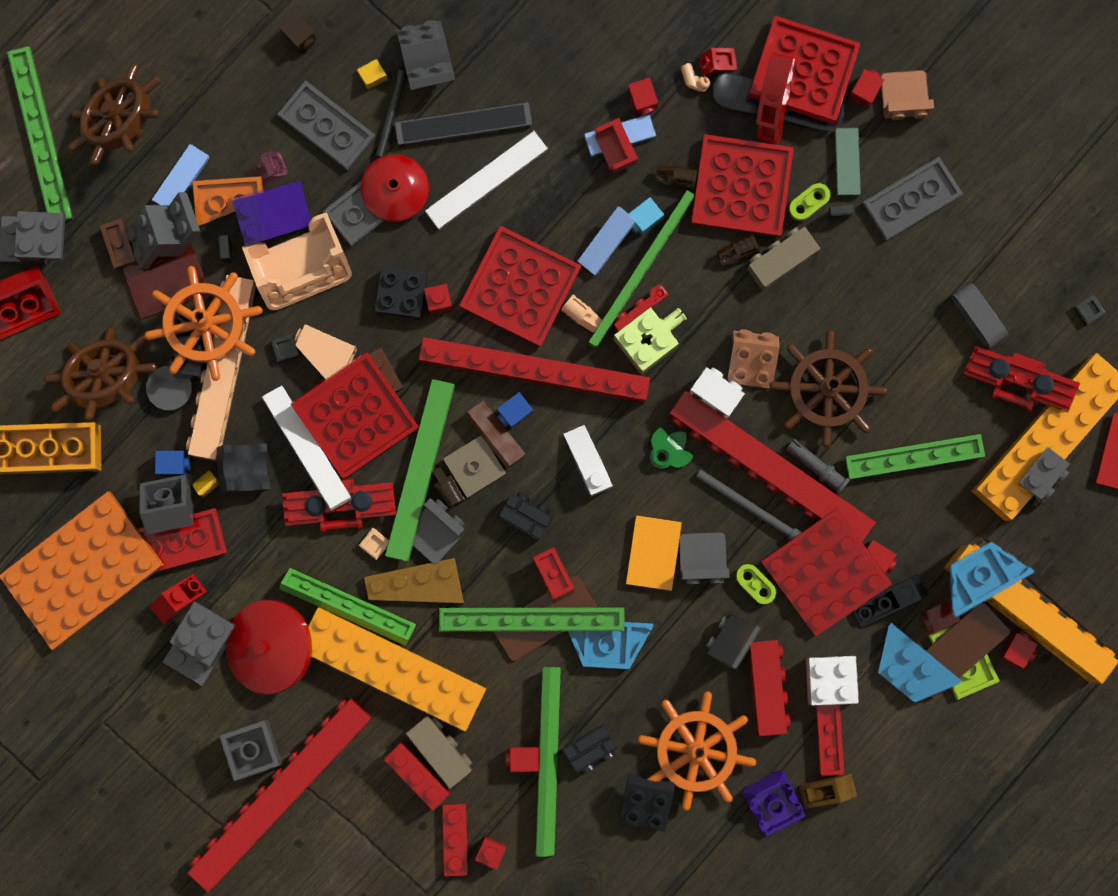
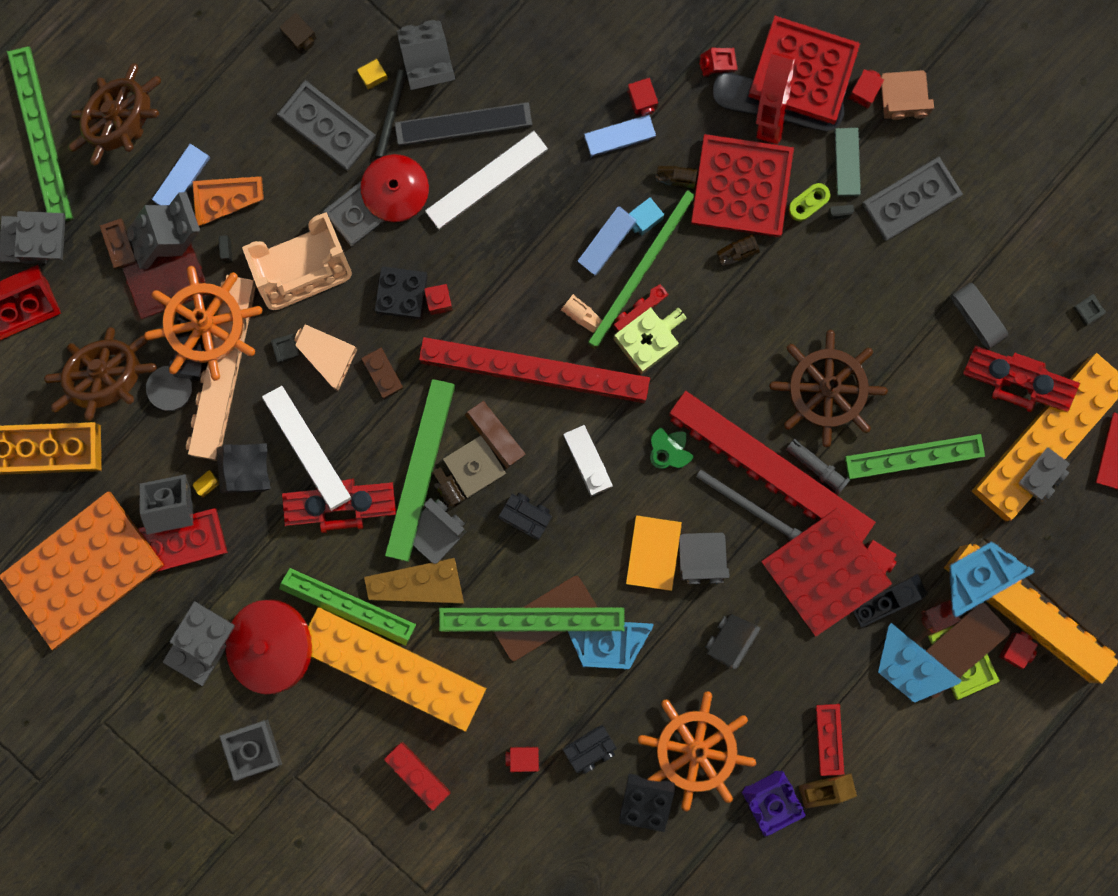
(172, 463): blue brick -> none
(177, 598): red slope -> none
(271, 212): dark purple slope -> none
(273, 164): clear pink tile -> none
(280, 795): red brick -> none
(354, 415): red plate -> none
(374, 544): light nougat tile -> none
(440, 750): dark tan brick -> none
(455, 840): red plate -> none
(491, 852): red brick -> none
(514, 411): blue brick -> none
(520, 286): red plate -> none
(548, 761): bright green tile -> none
(553, 575): red panel -> none
(615, 146): red panel -> none
(697, 83): light nougat arm -> none
(717, 392): white brick -> none
(753, 358): nougat bracket -> none
(756, 583): lime plate -> none
(767, 688): red brick -> none
(782, 257): dark tan brick -> none
(832, 680): white brick -> none

